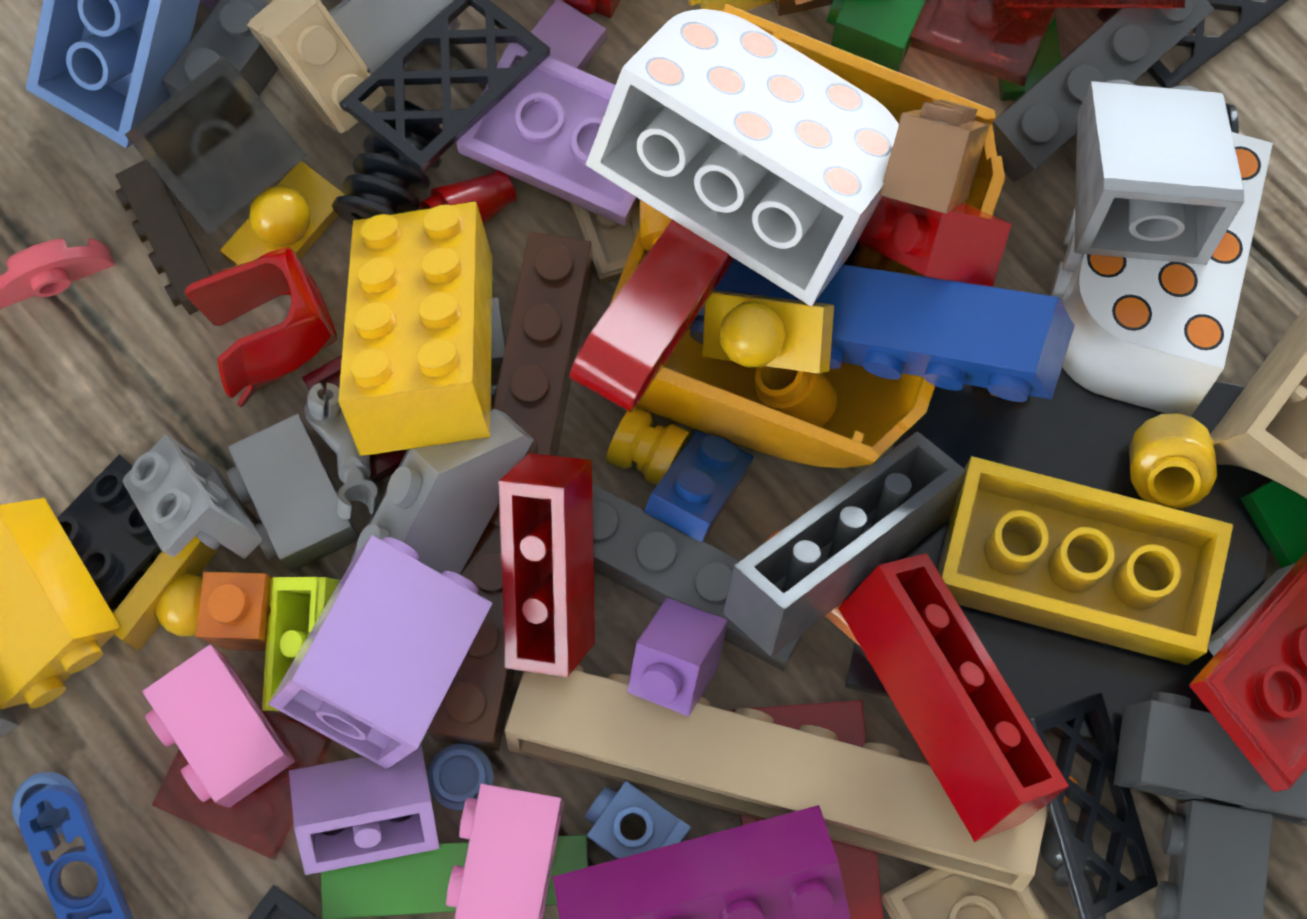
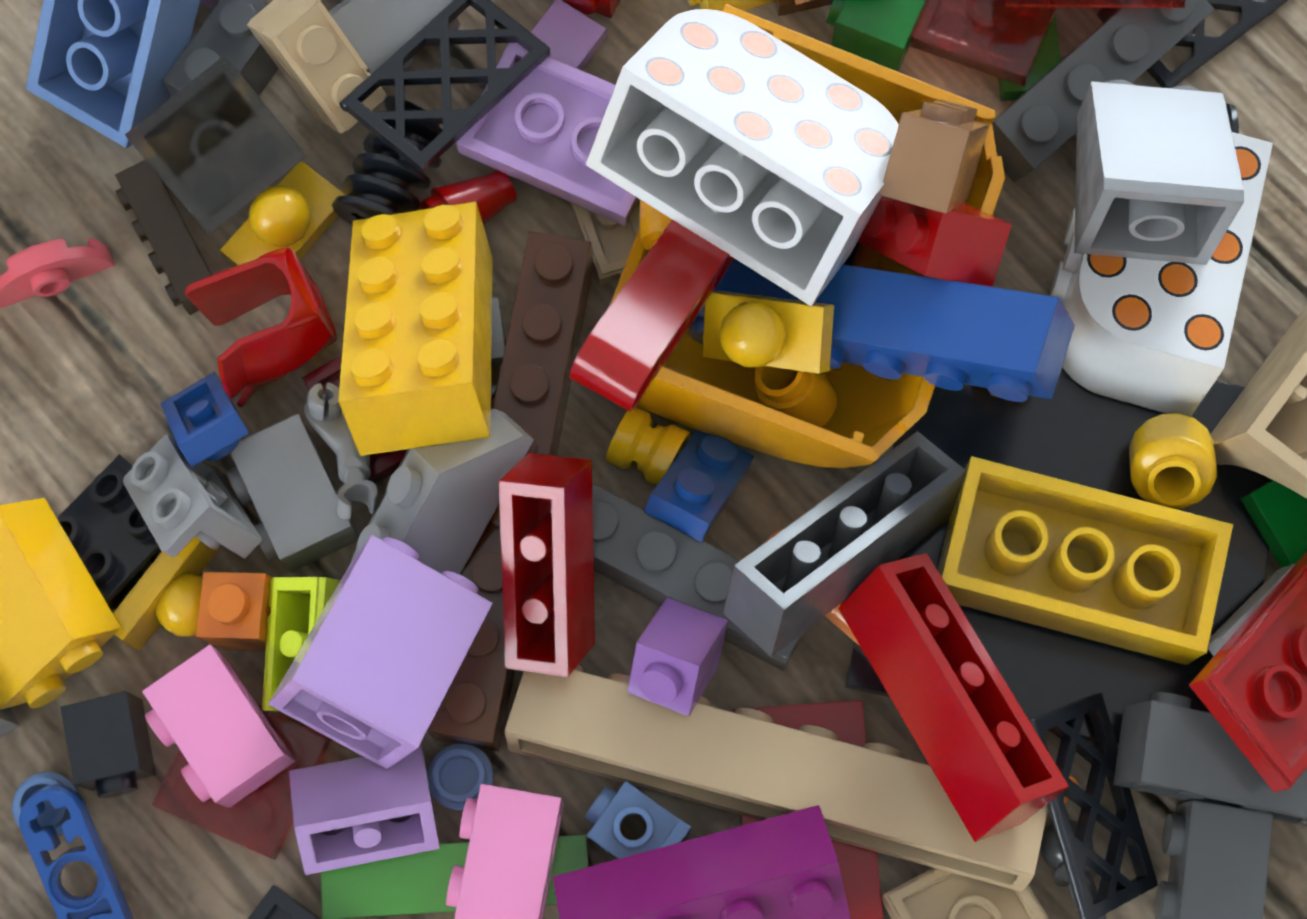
(108, 743): none -> black brick
(204, 420): none -> blue plate

